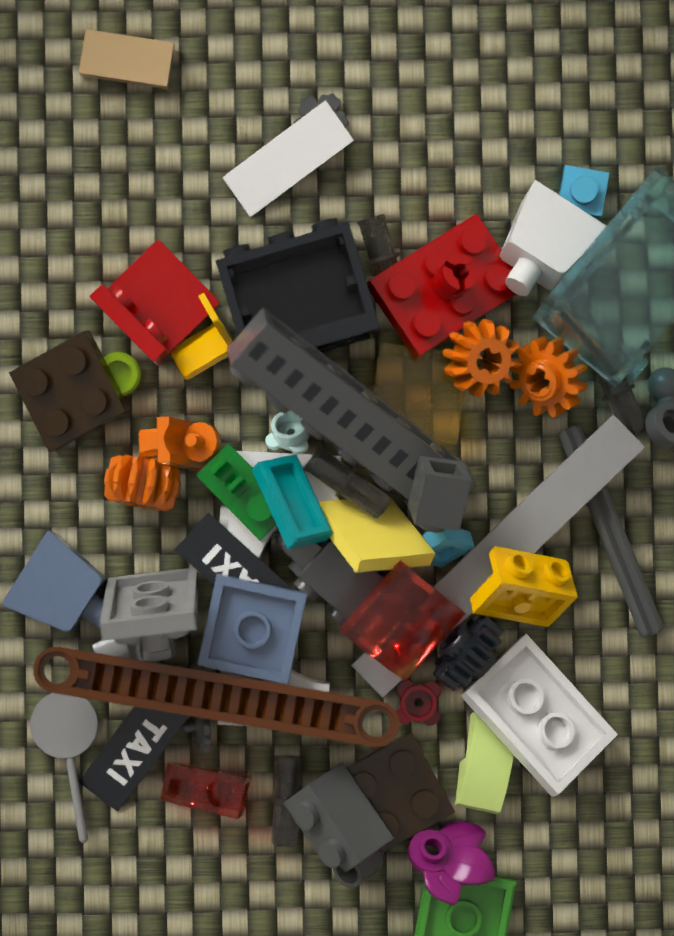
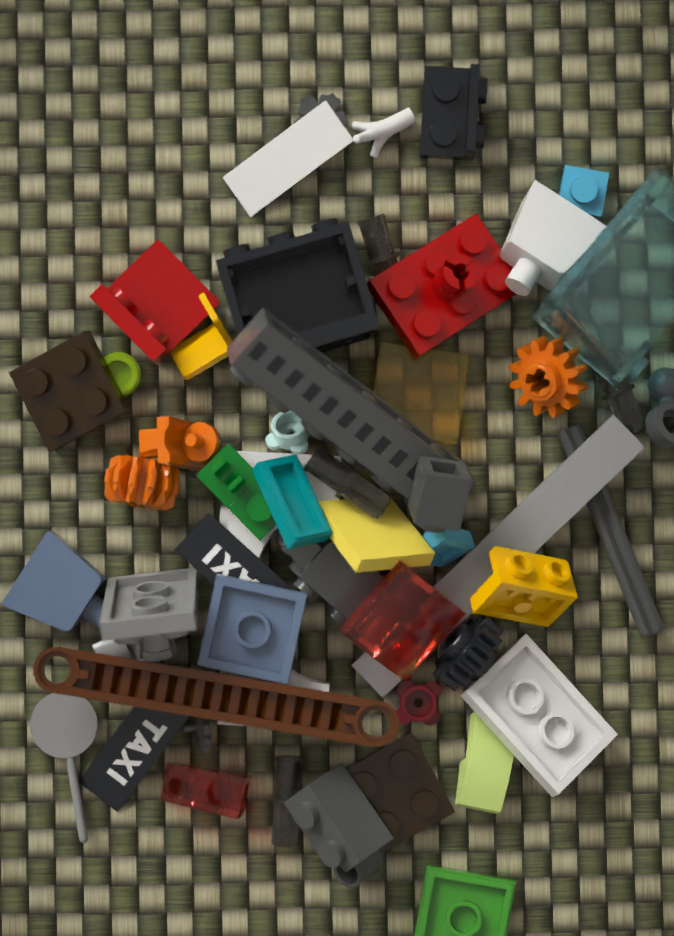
(126, 59): tan tile -> none
(383, 129): none -> white bar
(451, 111): none -> black bracket
(456, 864): magenta plate -> none
(495, 365): orange gear -> none

